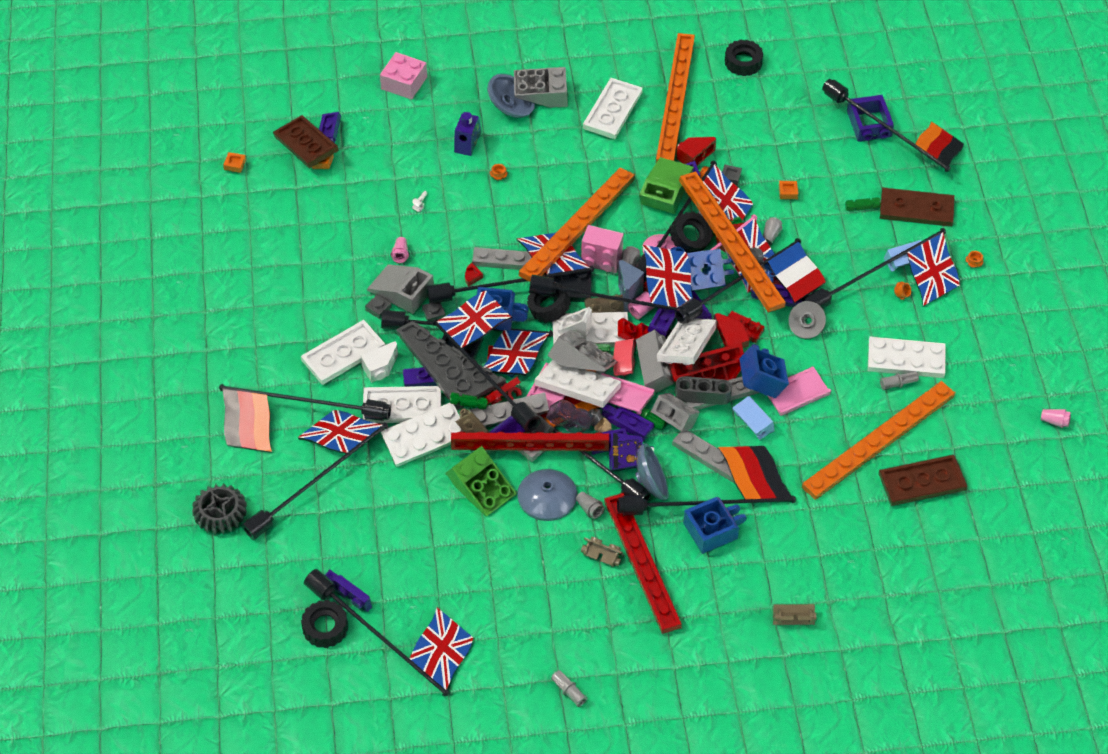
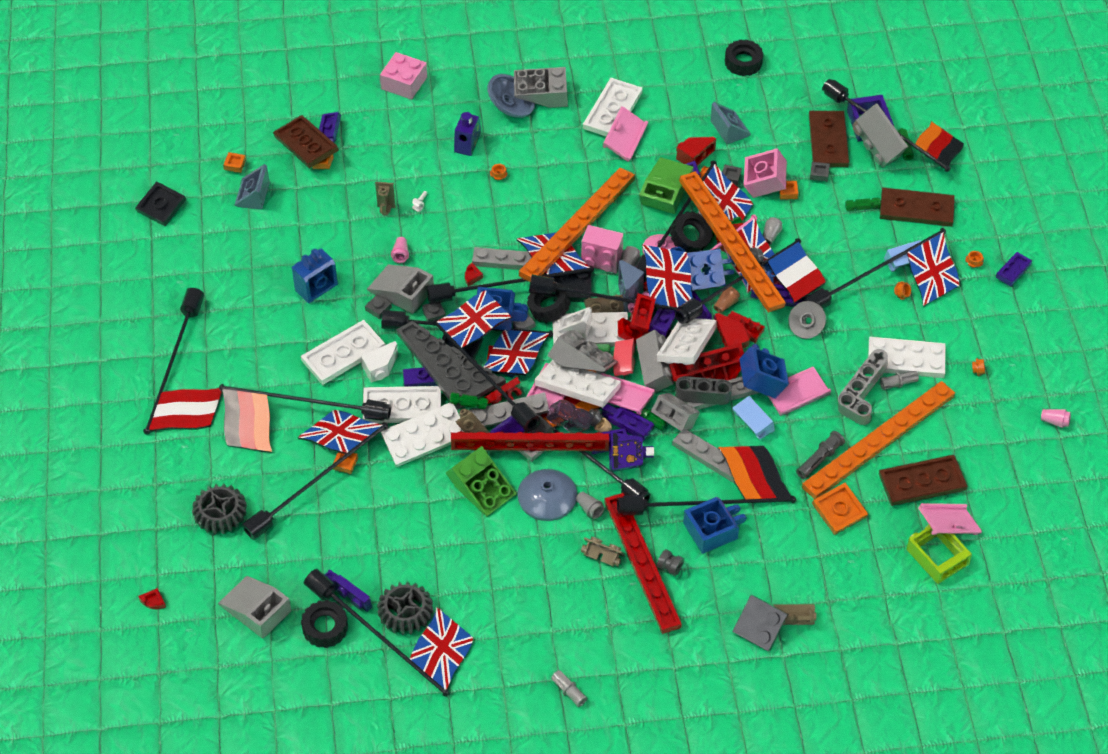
(152, 599): none -> red tile
(160, 203): none -> black plate
(185, 406): none -> flag
(253, 189): none -> slope
(257, 605): none -> light grey slope
(314, 275): none -> blue hinge
(348, 464): none -> orange plate
(385, 197): none -> dark tan hinge
(408, 613): none -> dark grey gear
(527, 325): none -> light grey tile
(627, 135): none -> bright pink door
(642, 313): none -> red slope
(651, 473): sand blue dish -> none
(670, 562): none -> dark grey wheel
(675, 97): orange plate -> none
(726, 300): none -> nougat cone
(728, 123): none -> slope
(760, 622): none -> plate
(765, 173): none -> bright pink brick
(819, 171): none -> dark grey plate
(826, 449): none -> dark grey pin
(828, 138): none -> copper plate
(839, 508): none -> orange plate
(865, 383): none -> light grey beam
(879, 136): none -> light grey slope
(908, 153): none -> green axle
(948, 568): none -> lime window
(949, 519): none -> bright pink door
(978, 366): none -> orange plate
(1013, 269): none -> dark purple plate

